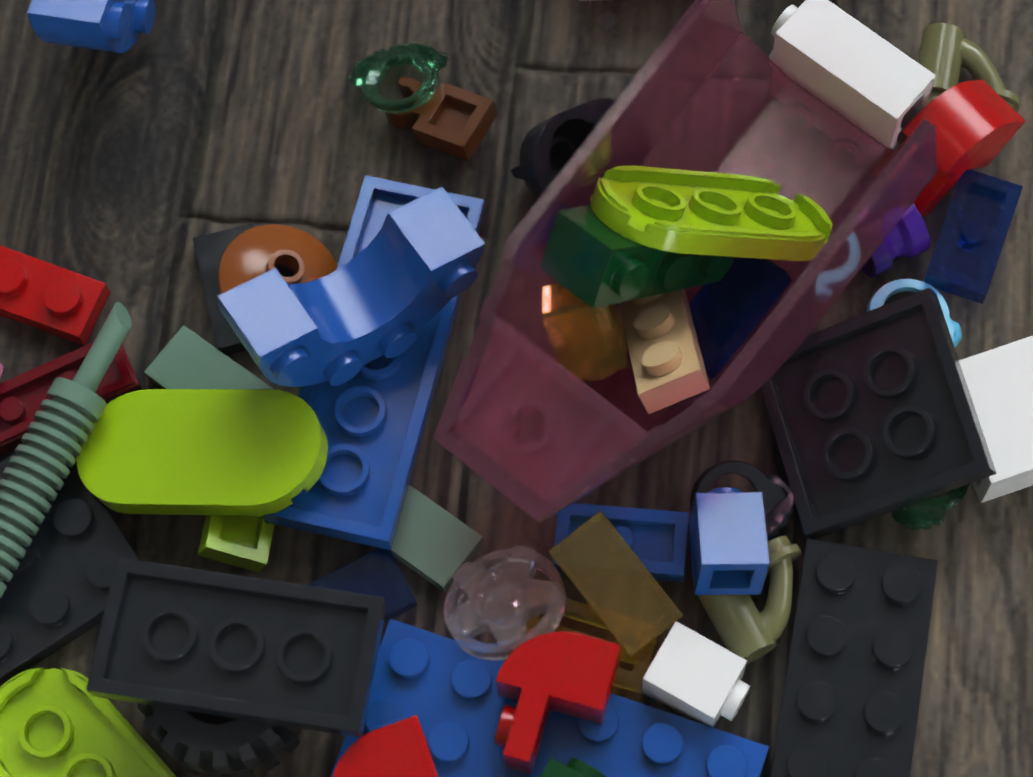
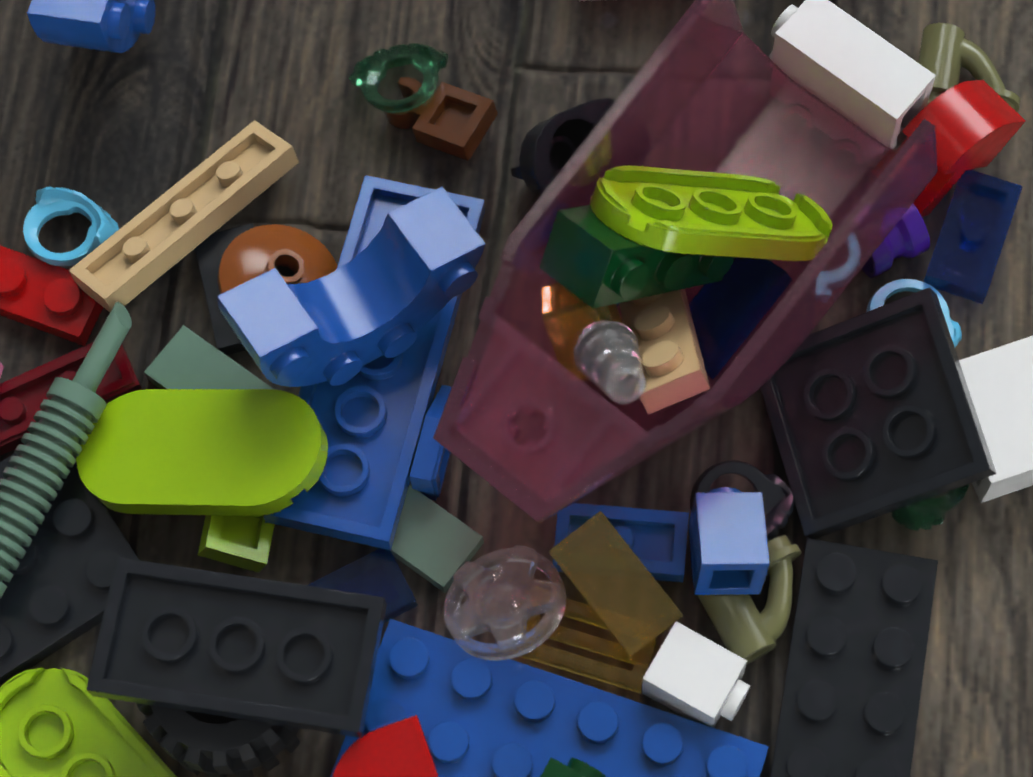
(63, 201): none -> medium azure piece
(184, 216): none -> tan plate
(431, 457): none -> blue tile
(557, 674): red brick -> none
(611, 360): none -> clear cone

